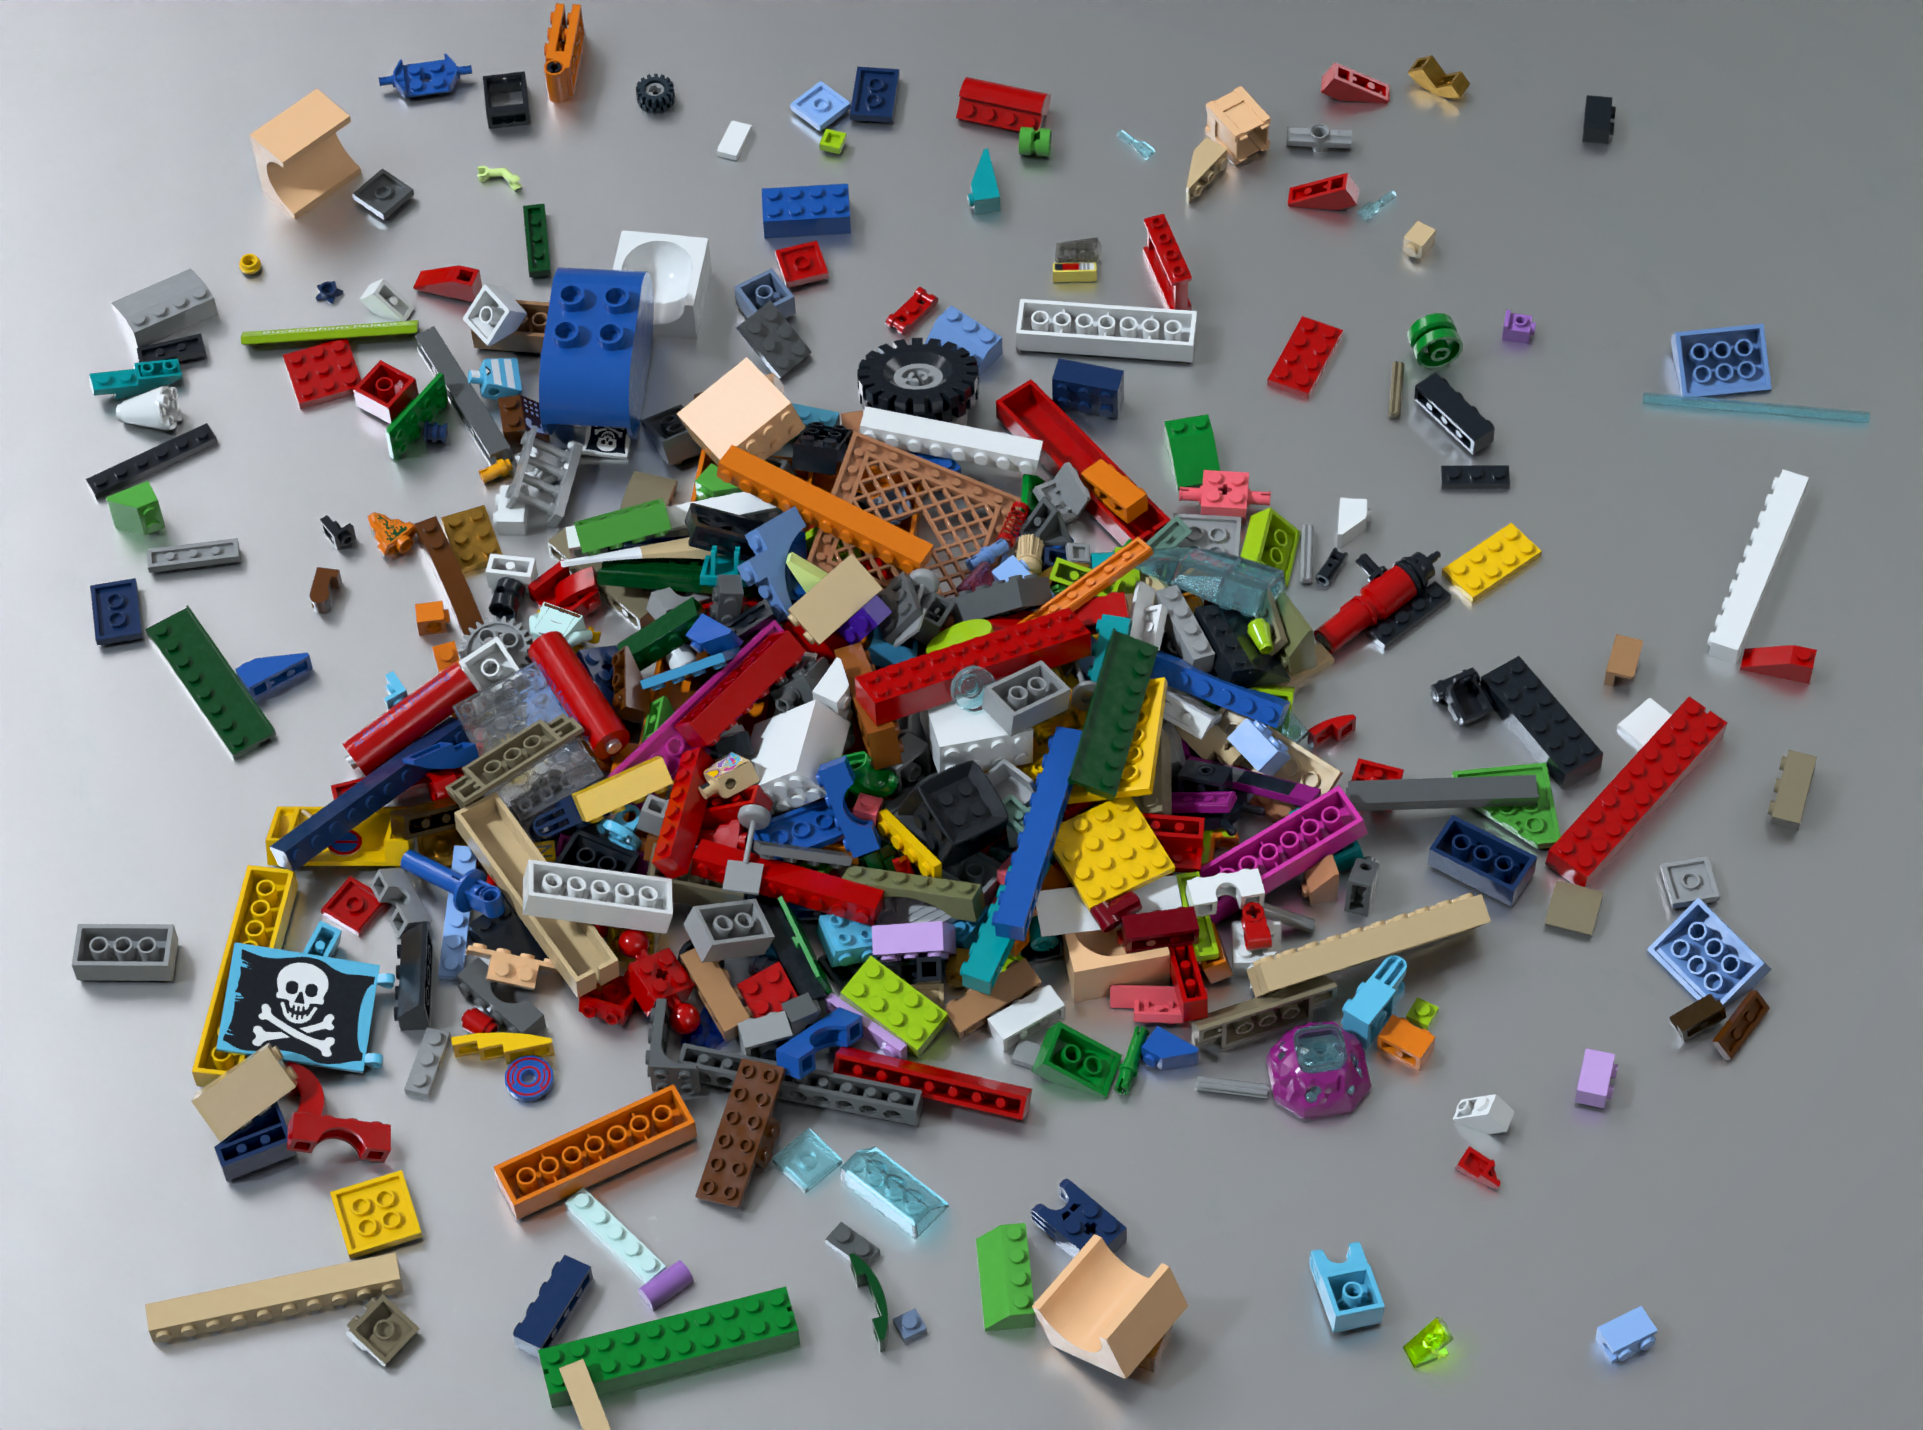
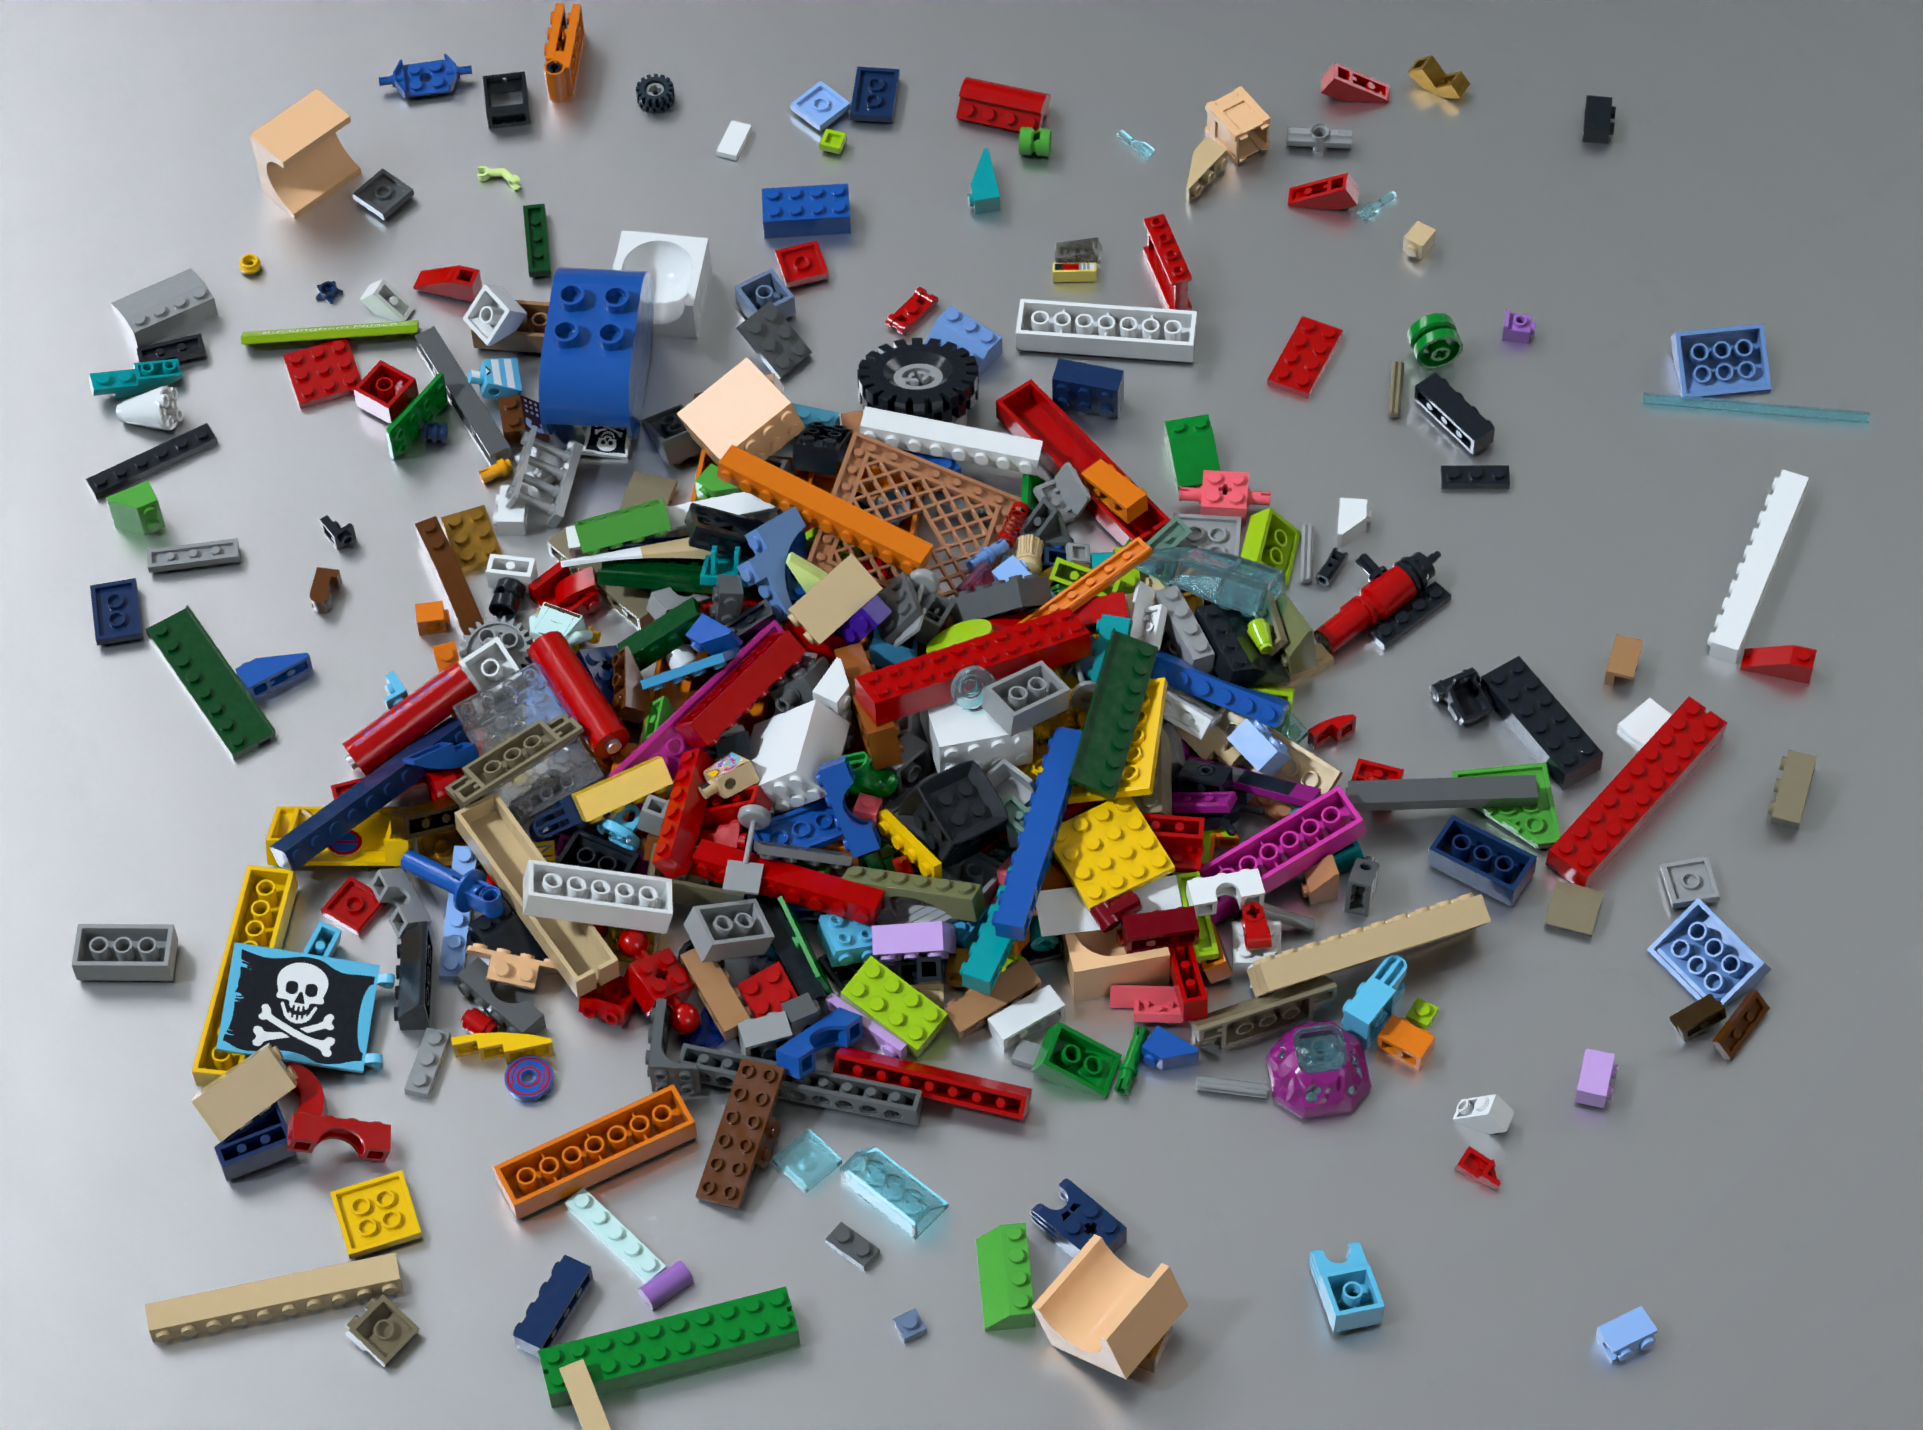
(392, 534): orange rock -> none
(864, 1276): dark green slope -> none
(1429, 1343): clear neon green slope -> none
(1491, 562): yellow plate -> none

